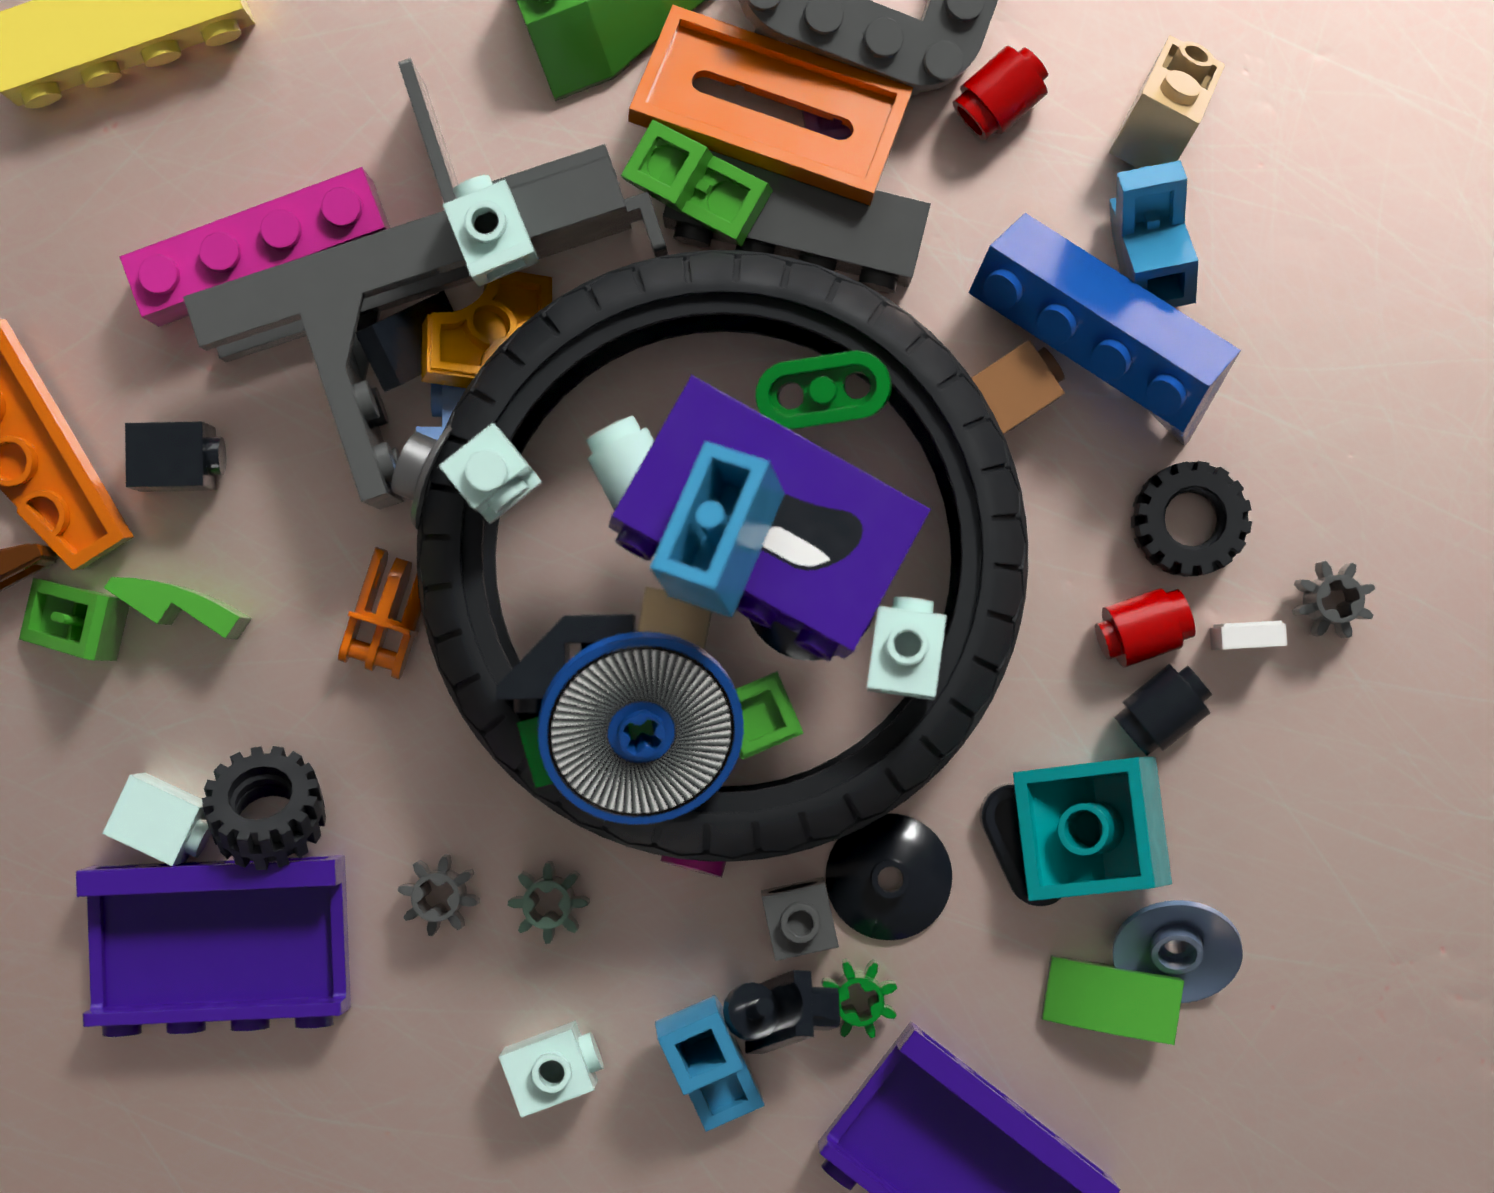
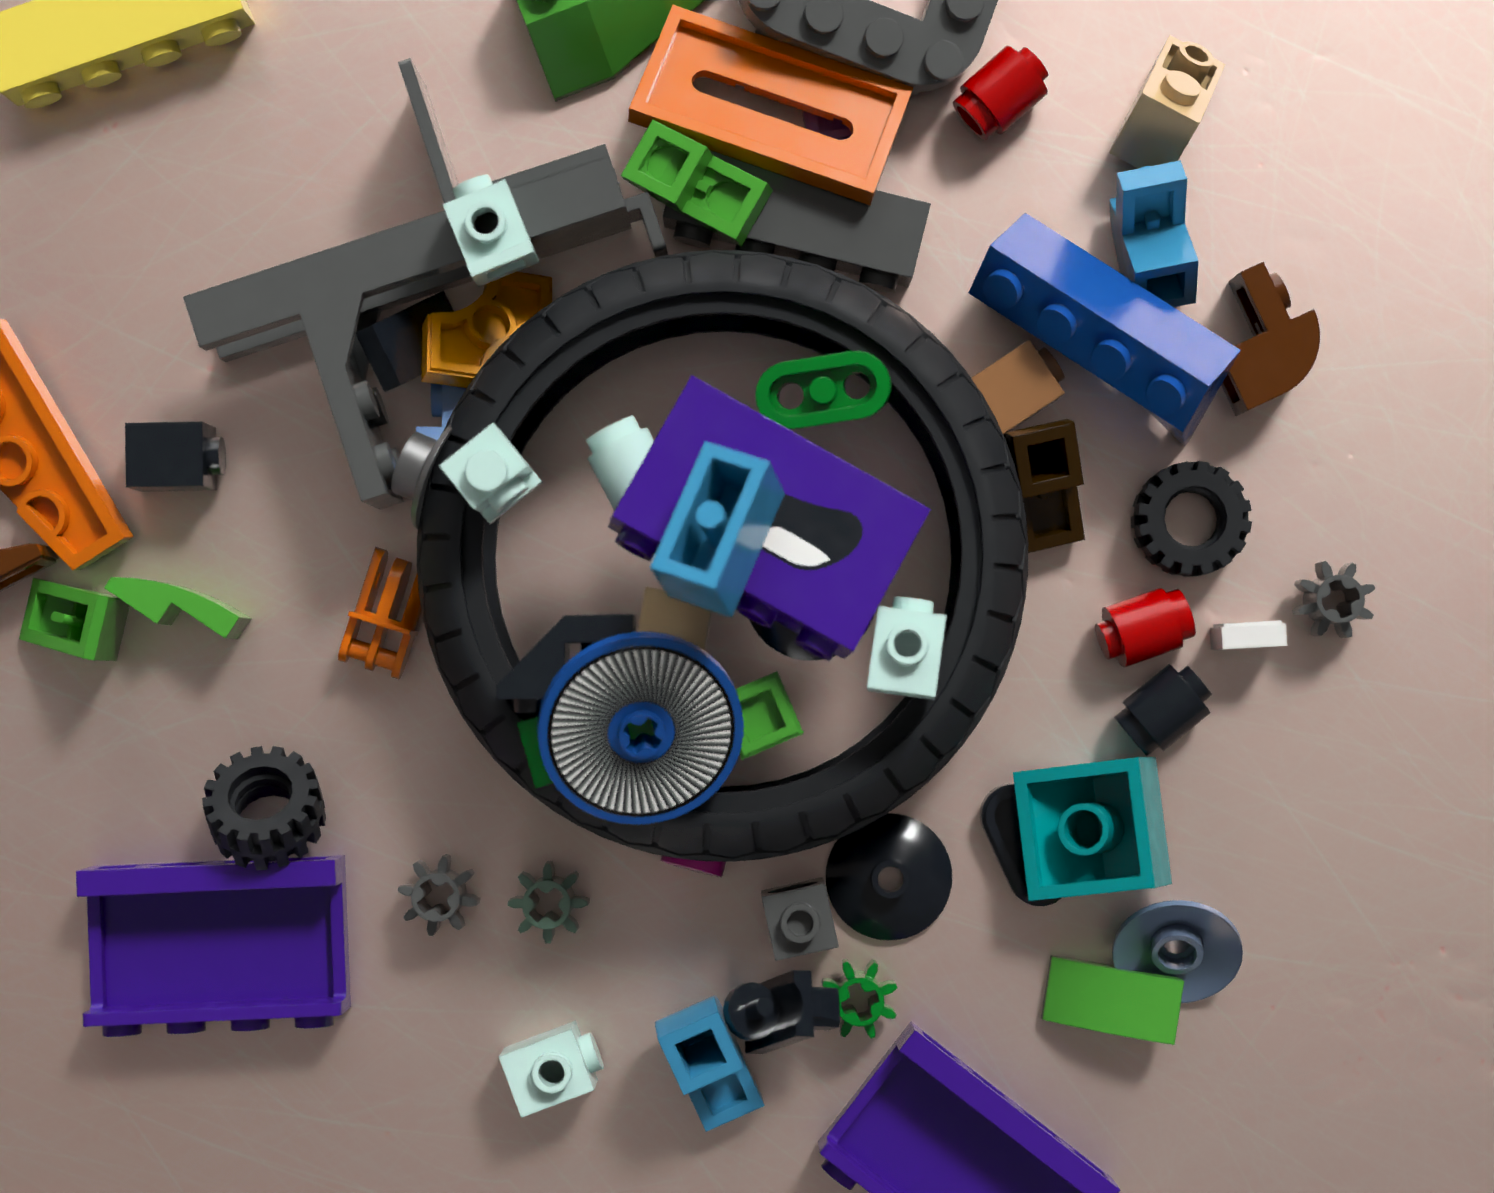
(159, 820): light aqua brick -> none
(251, 242): dark pink brick -> none
(1049, 477): none -> dark brown brick
(1281, 346): none -> reddish brown brick

